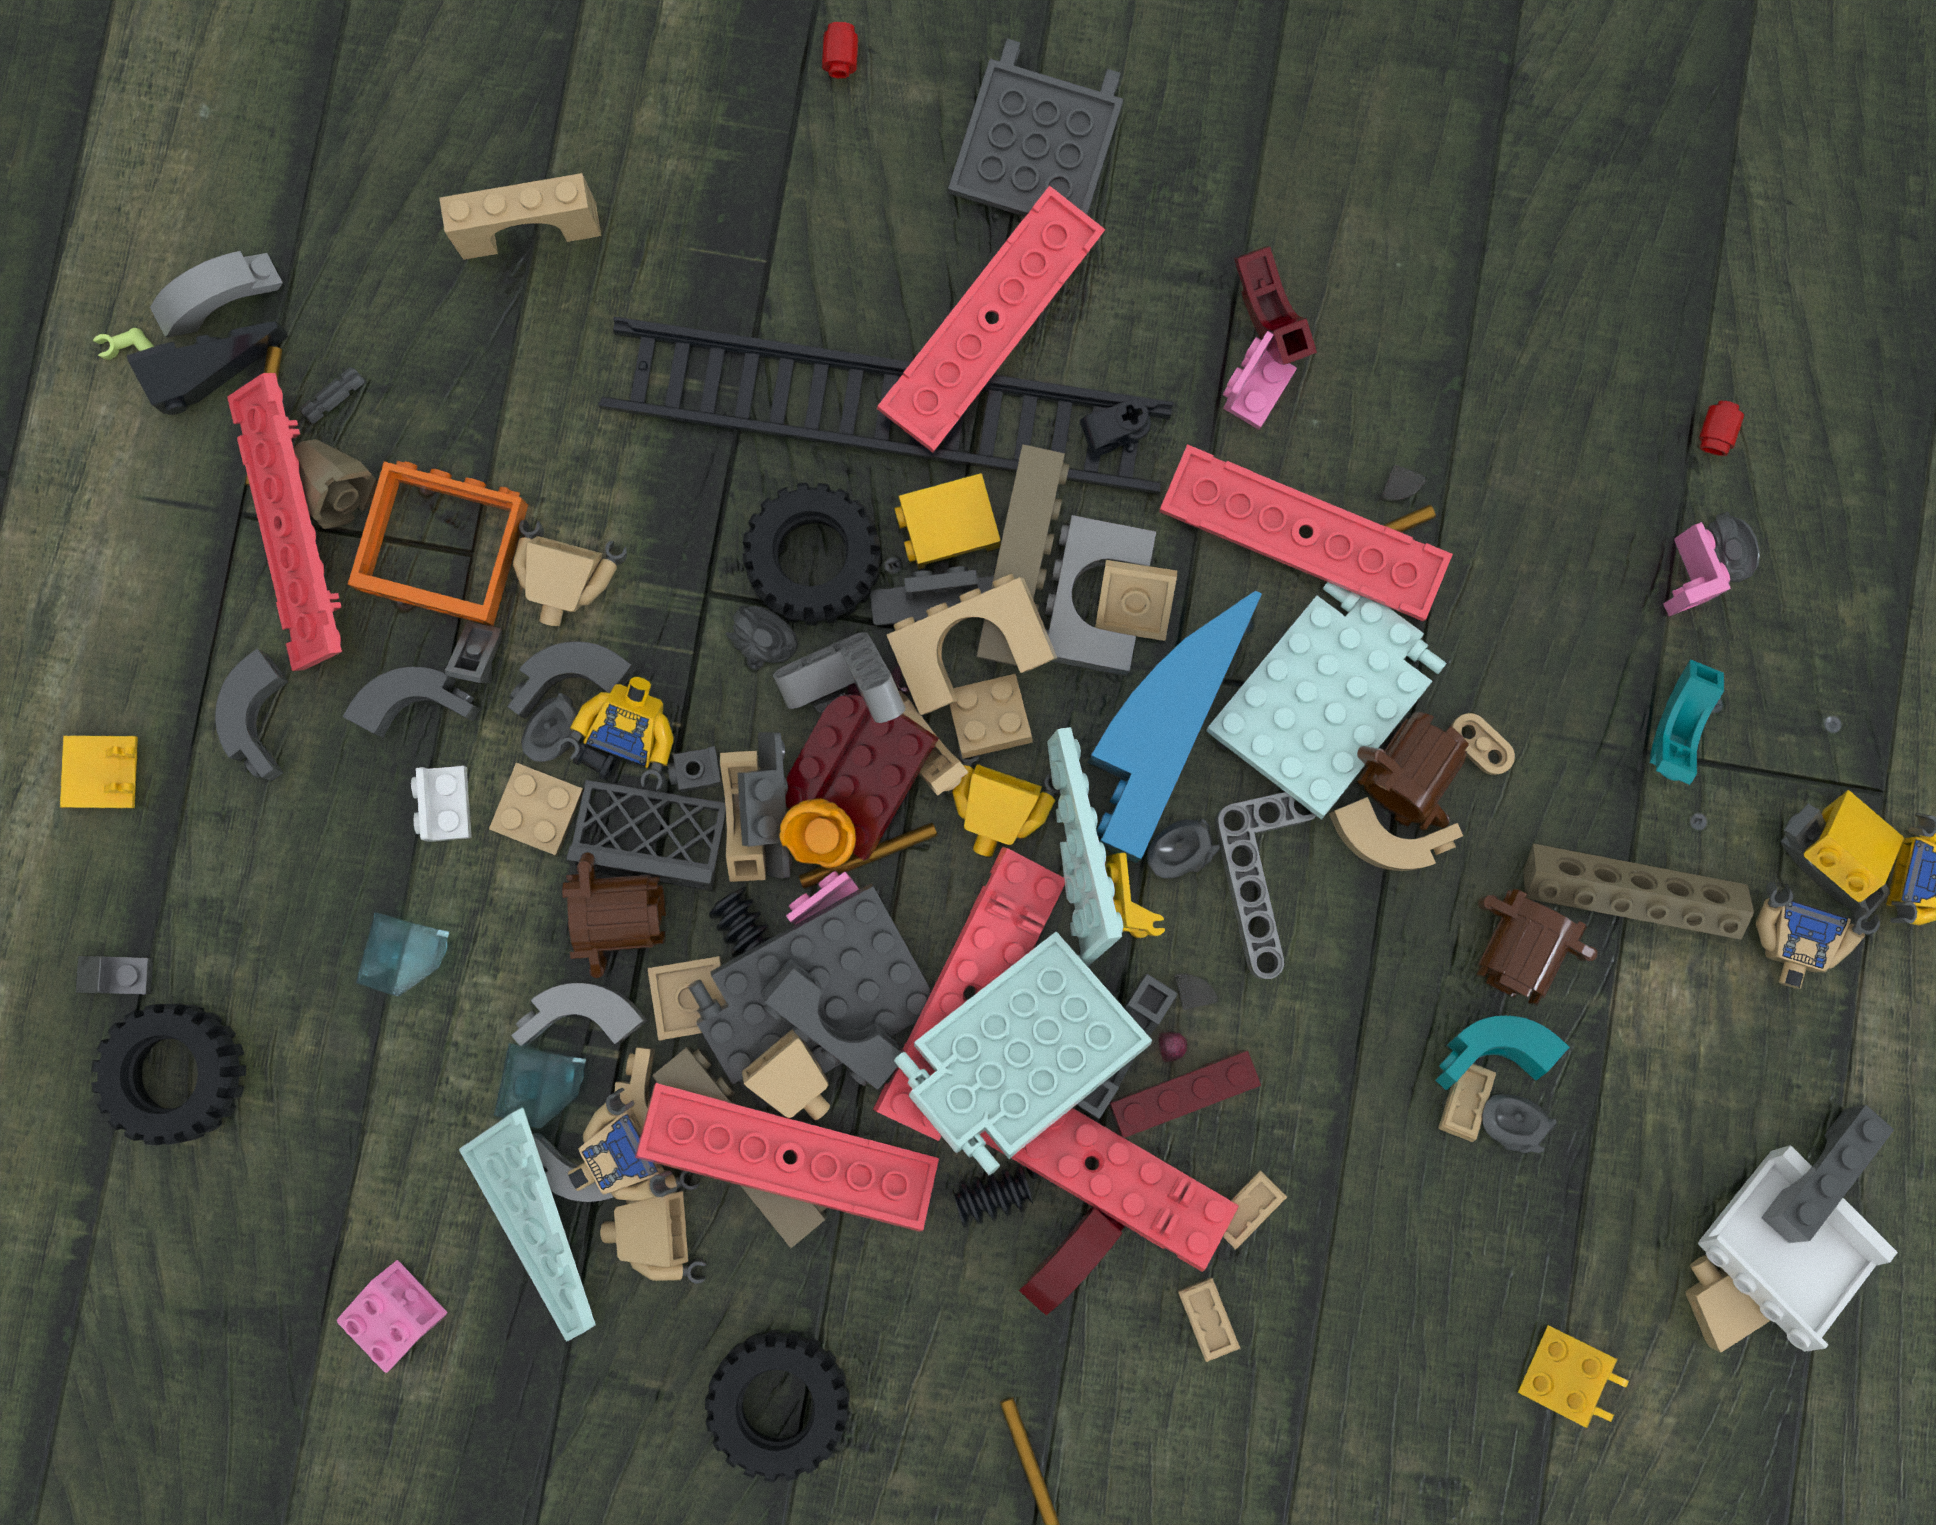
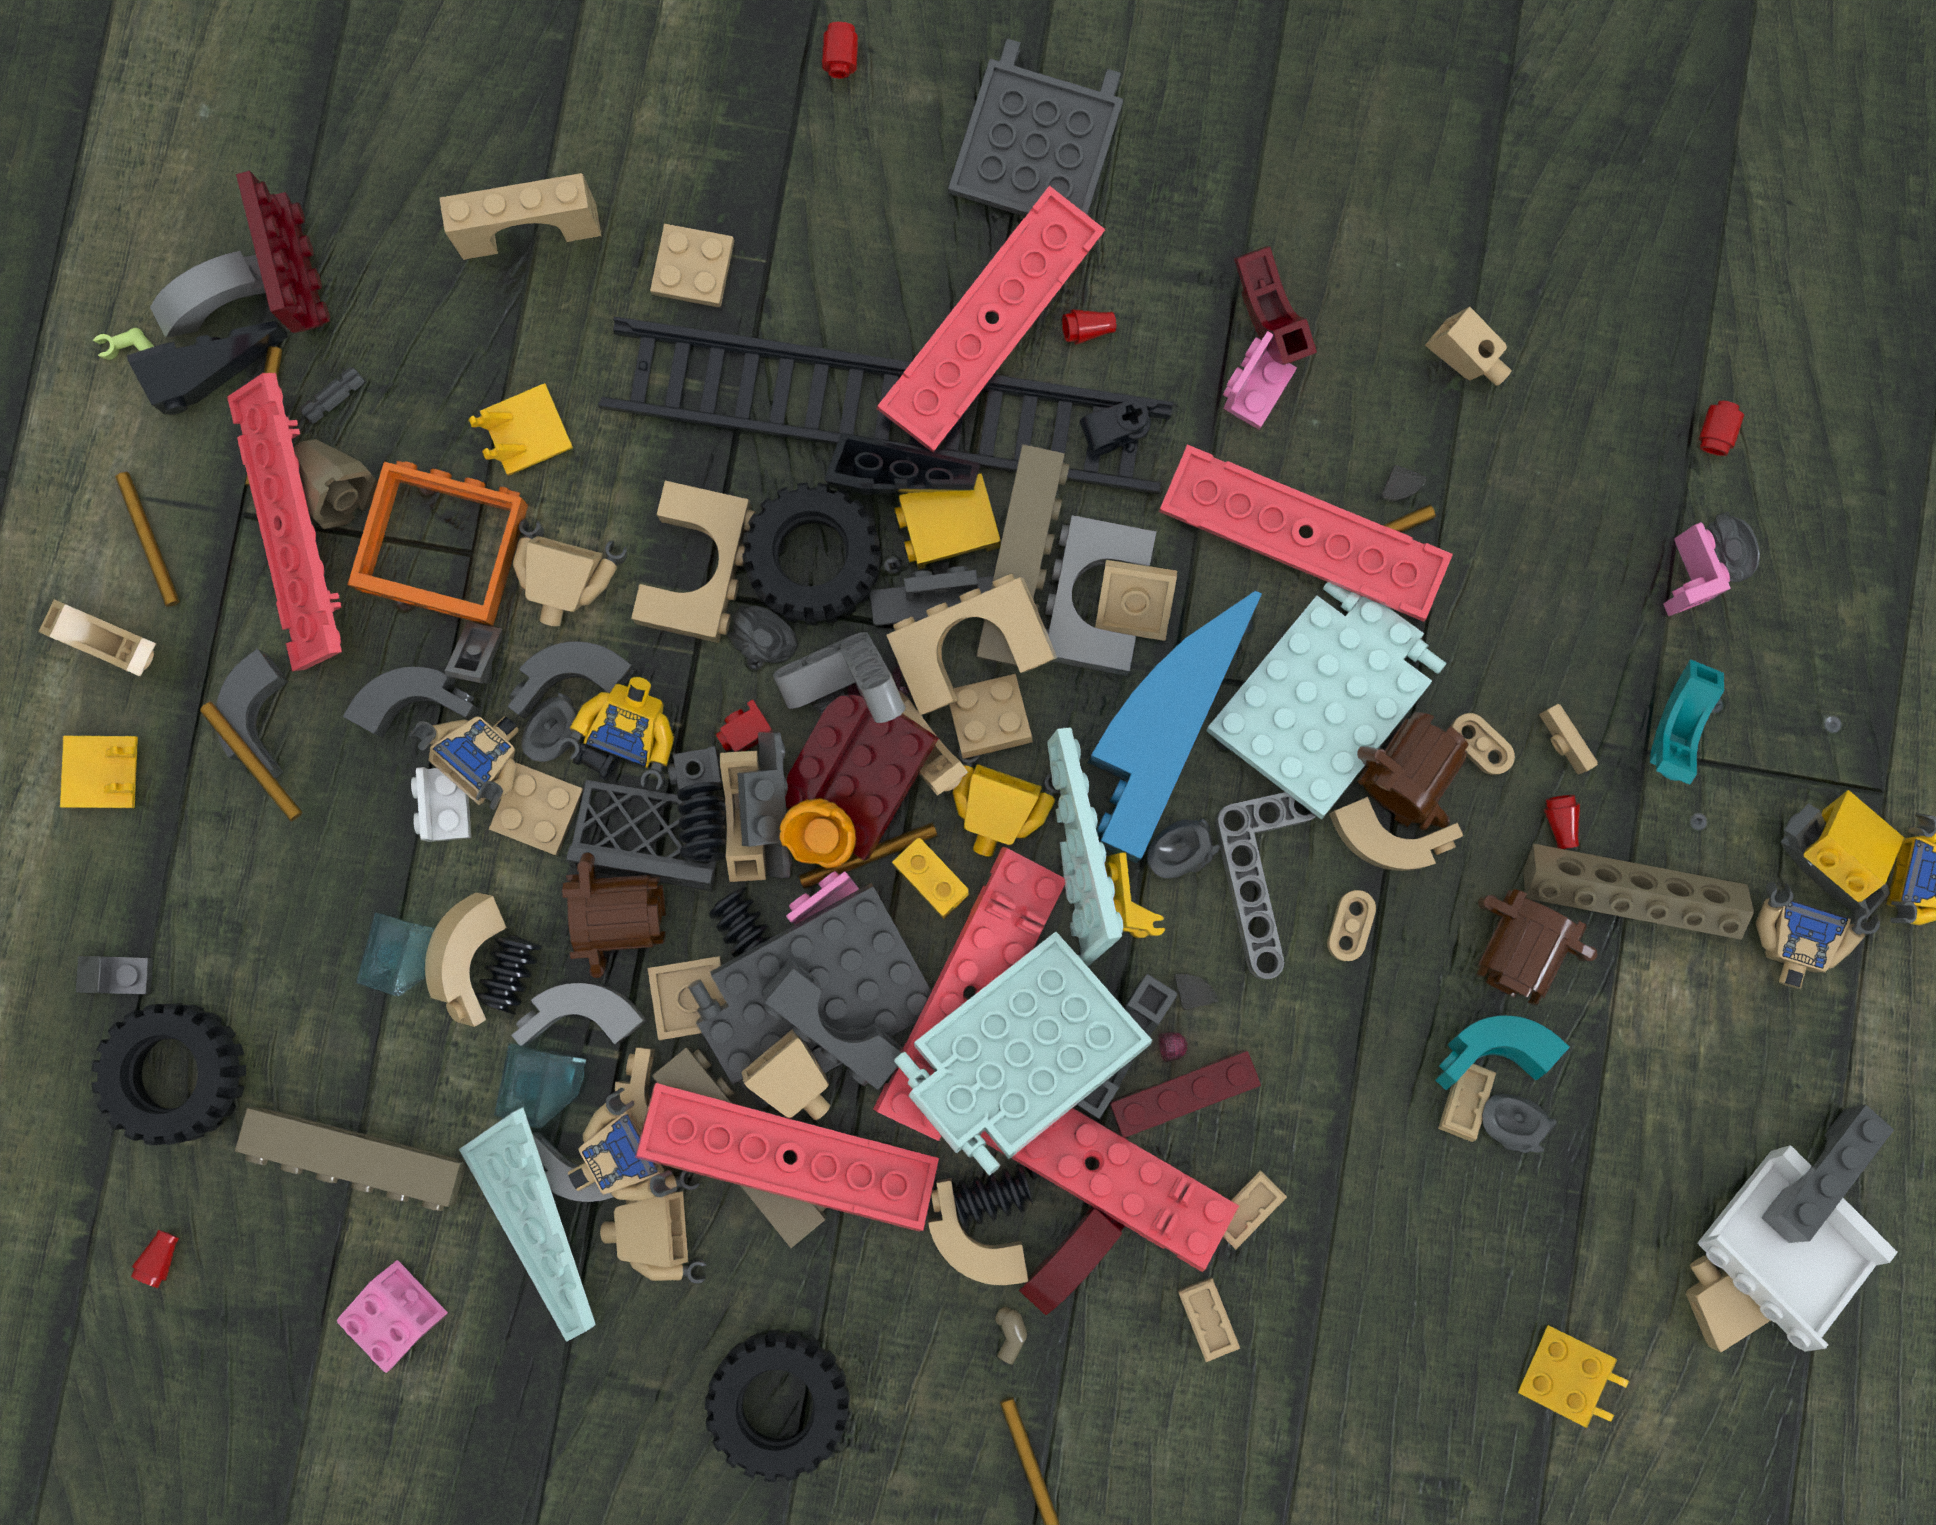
(98, 638): none -> tan arch
(147, 539): none -> pearl gold bar
(155, 1260): none -> red cone
(251, 761): none -> pearl gold bar
(283, 255): none -> dark red plate
(350, 1156): none -> dark tan brick
(451, 954): none -> tan arch
(472, 755): none -> torso
(507, 973): none -> black piece
(524, 430): none -> yellow plate
(692, 265): none -> tan plate
(699, 822): none -> black piece
(702, 611): none -> tan arch
(743, 729): none -> red brick
(887, 468): none -> black wedge
(931, 877): none -> yellow panel
(981, 1262): none -> tan arch
(1014, 1331): none -> dark tan arm
(1086, 325): none -> red cone
(1354, 927): none -> tan plate
(1470, 347): none -> tan torso
(1564, 820): none -> red cone
(1567, 739): none -> tan plate

